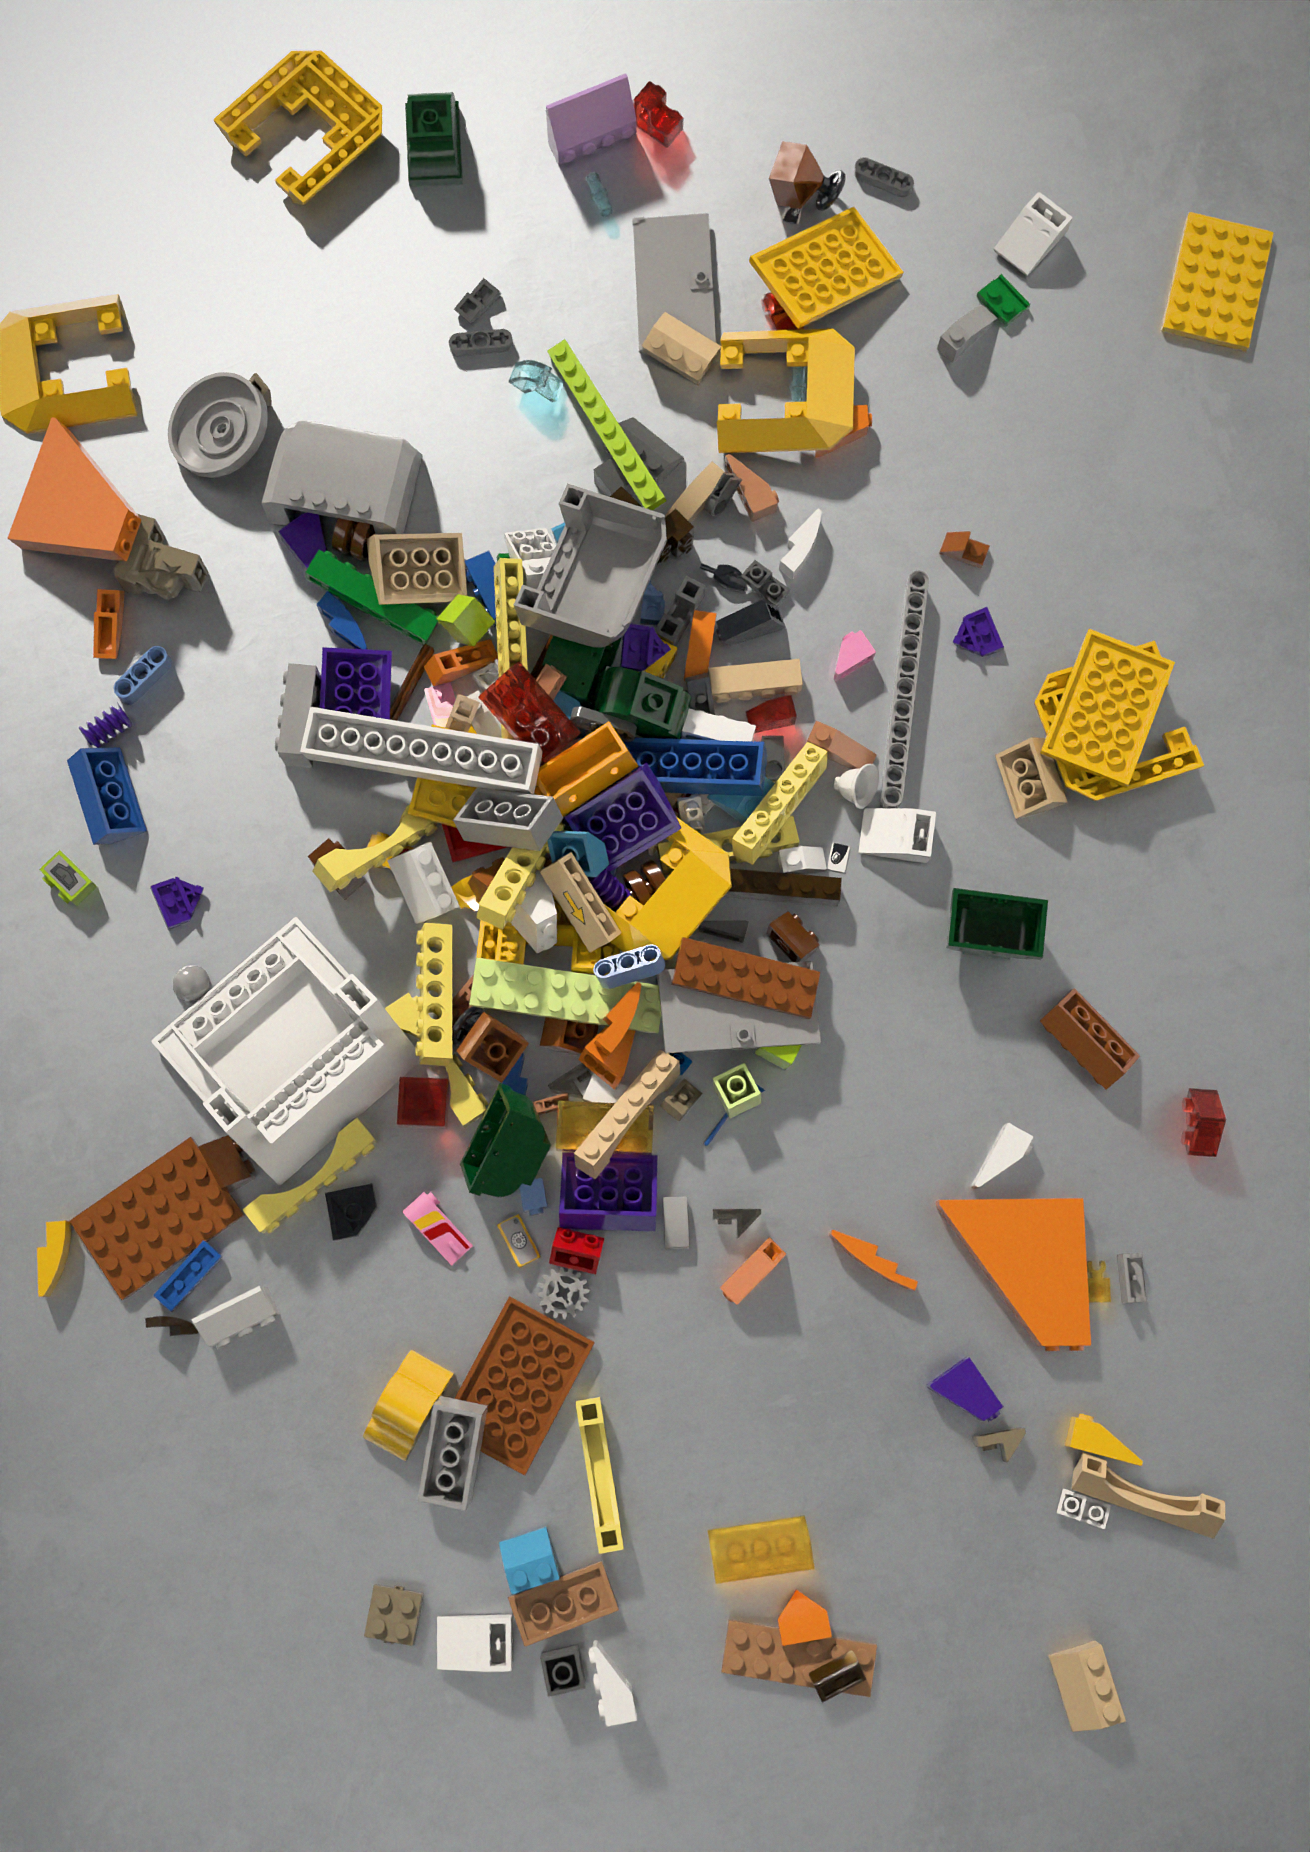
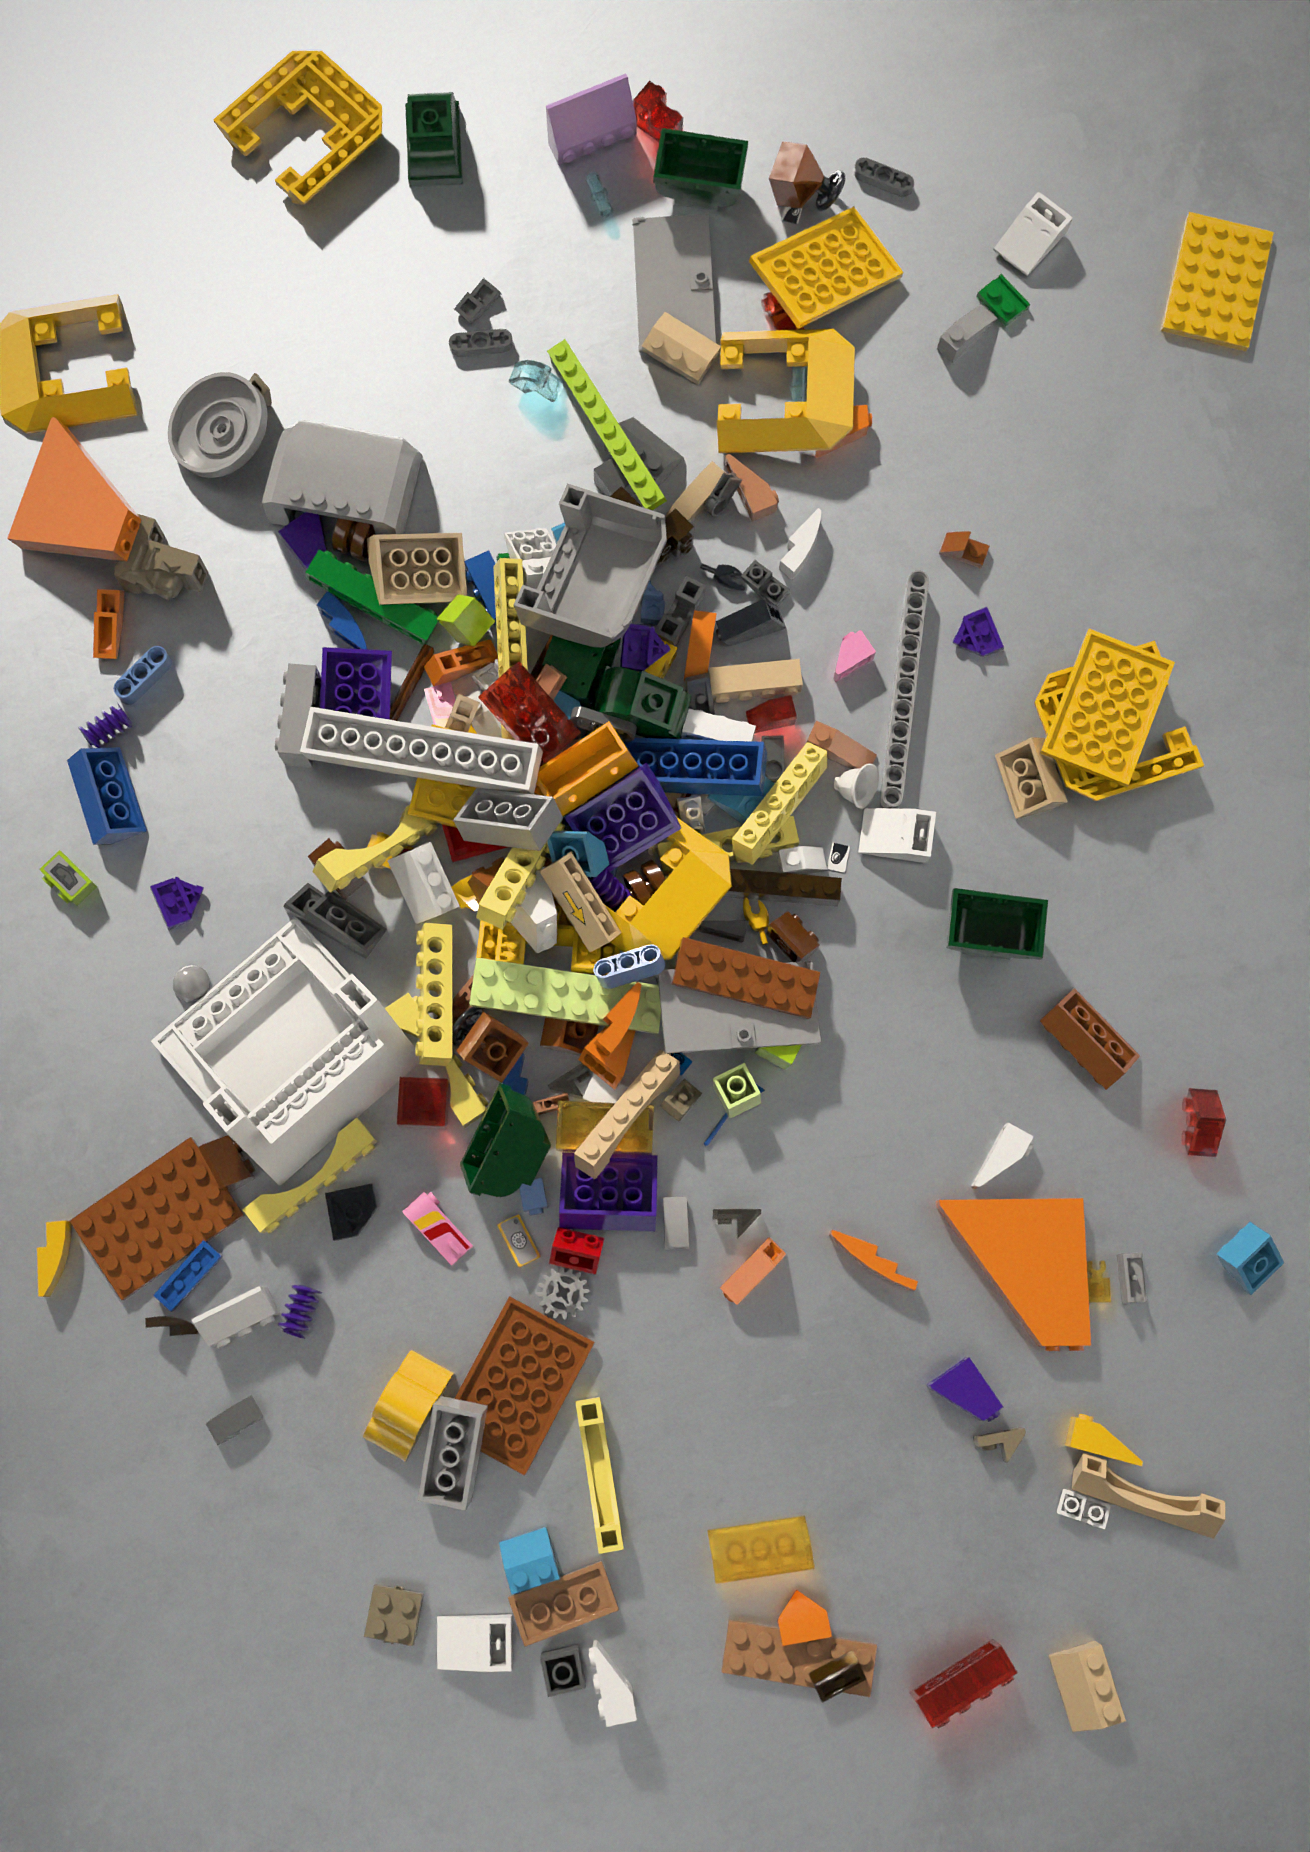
(234, 1419): none -> dark grey slope
(298, 1310): none -> dark purple piece
(336, 919): none -> dark grey slope
(699, 168): none -> dark green container
(758, 921): none -> yellow hand
(963, 1683): none -> clear red brick
(1250, 1257): none -> dark azure slope

